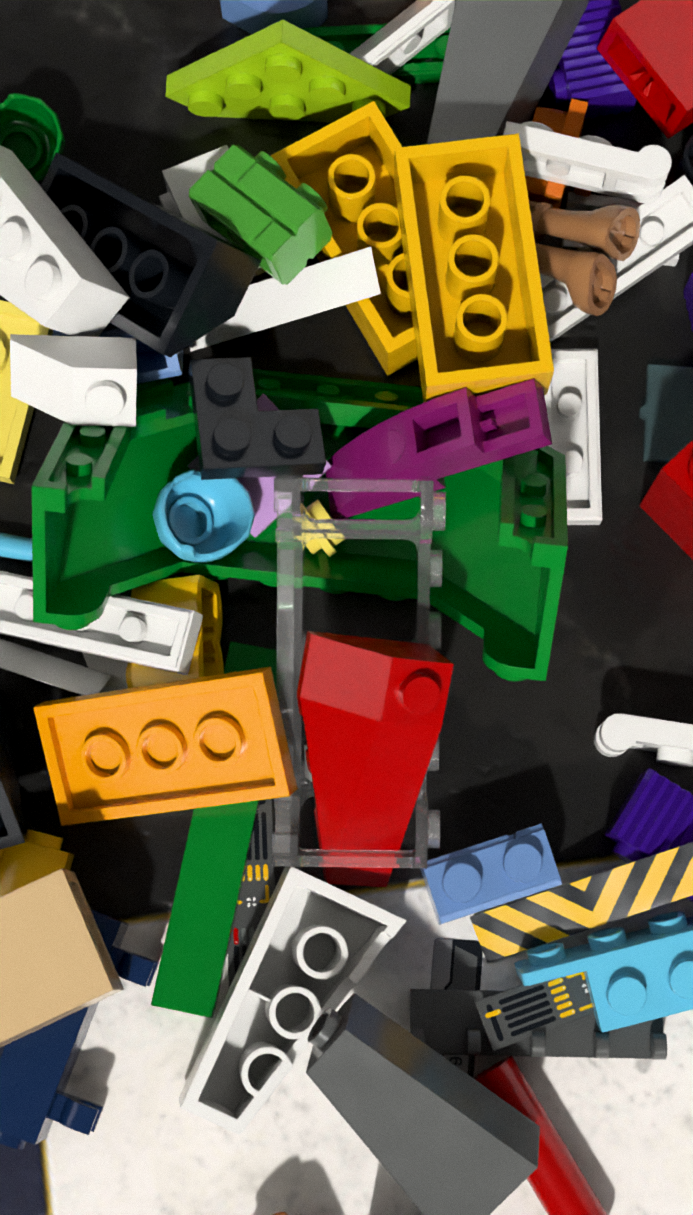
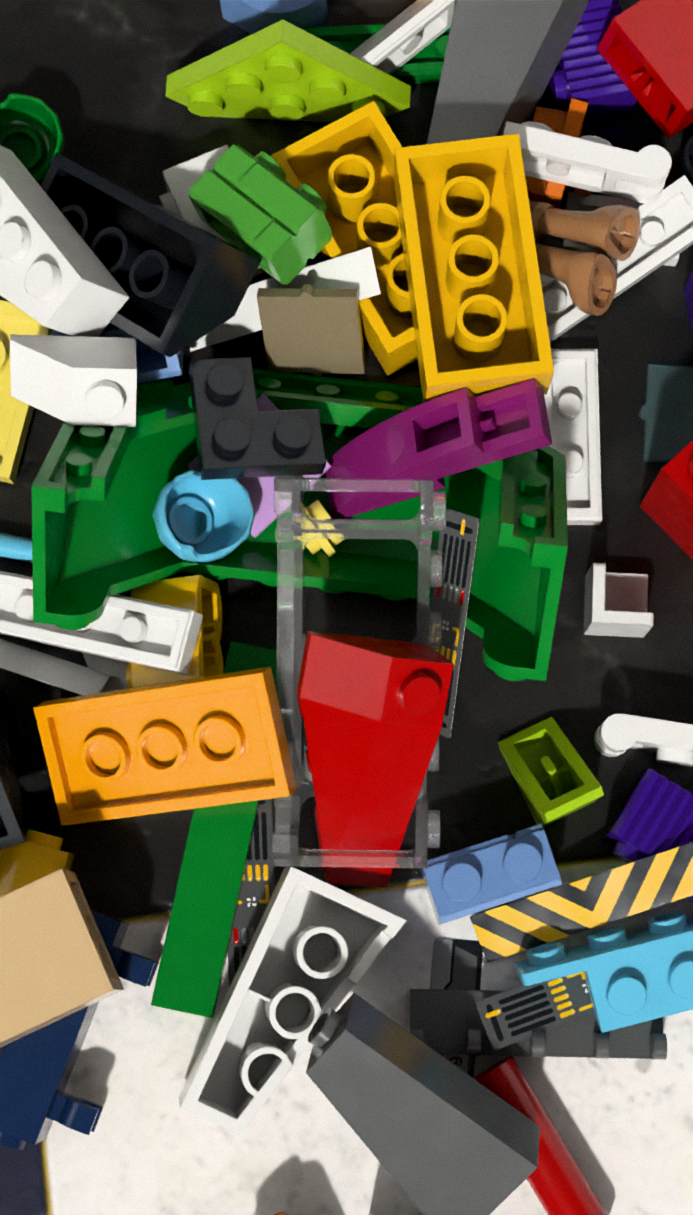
(312, 330): none -> dark tan piece
(452, 599): none -> dark grey sticker
(549, 772): none -> lime slope
(616, 603): none -> white panel

